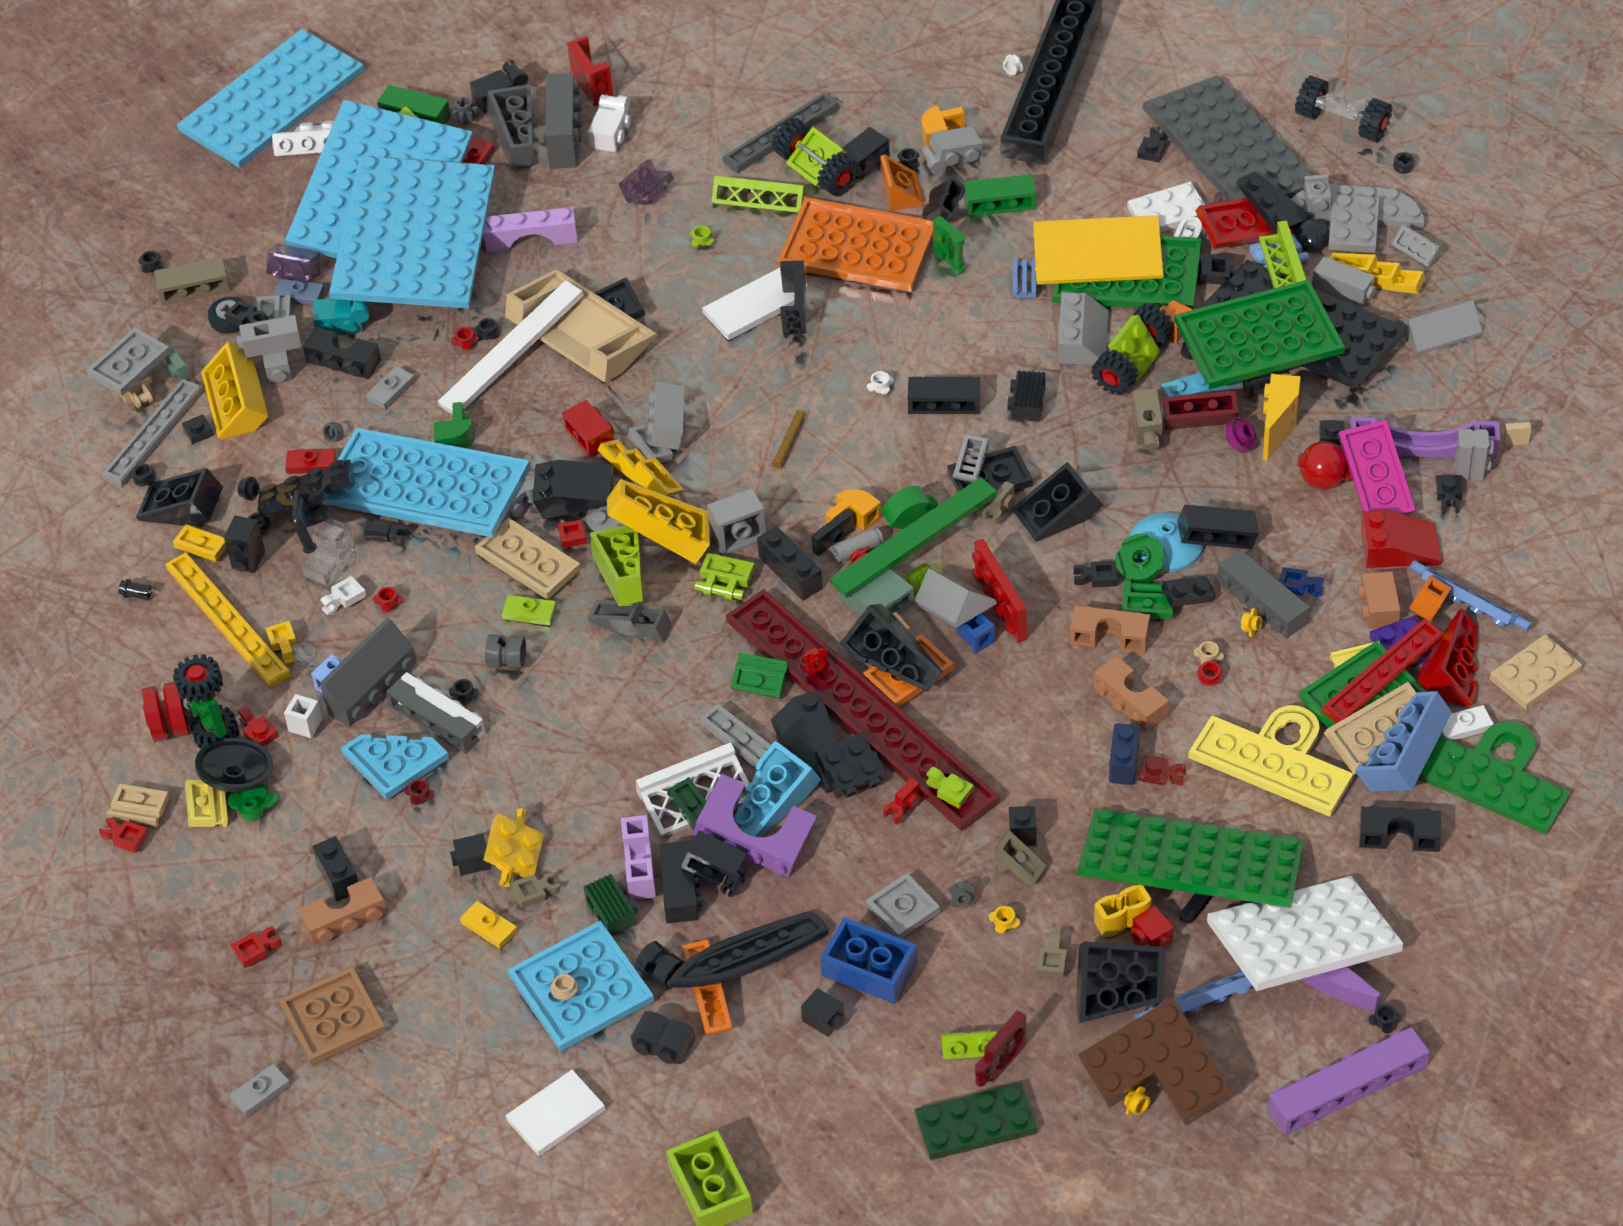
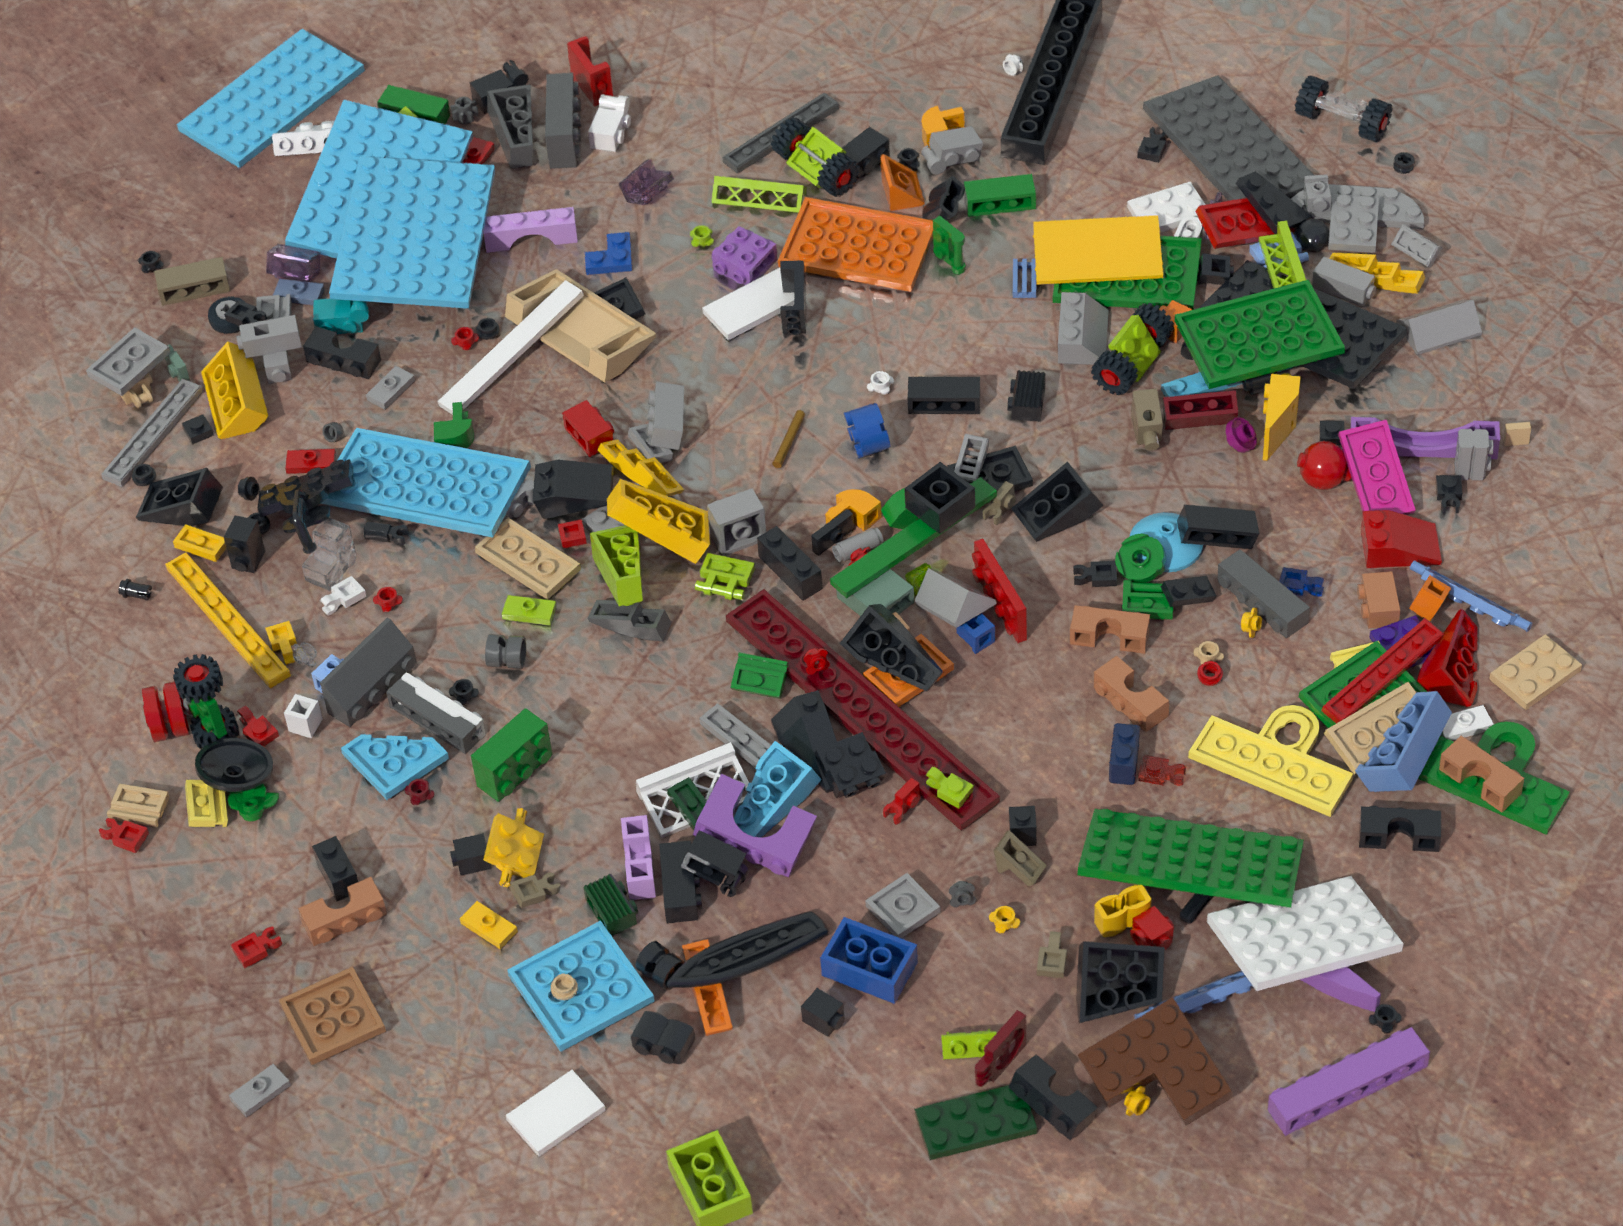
(511, 755): none -> green brick
(614, 259): none -> blue plate
(744, 256): none -> medium lavender brick
(867, 430): none -> blue brick
(940, 497): none -> black brick
(1066, 1113): none -> black arch
(1466, 759): none -> nougat arch

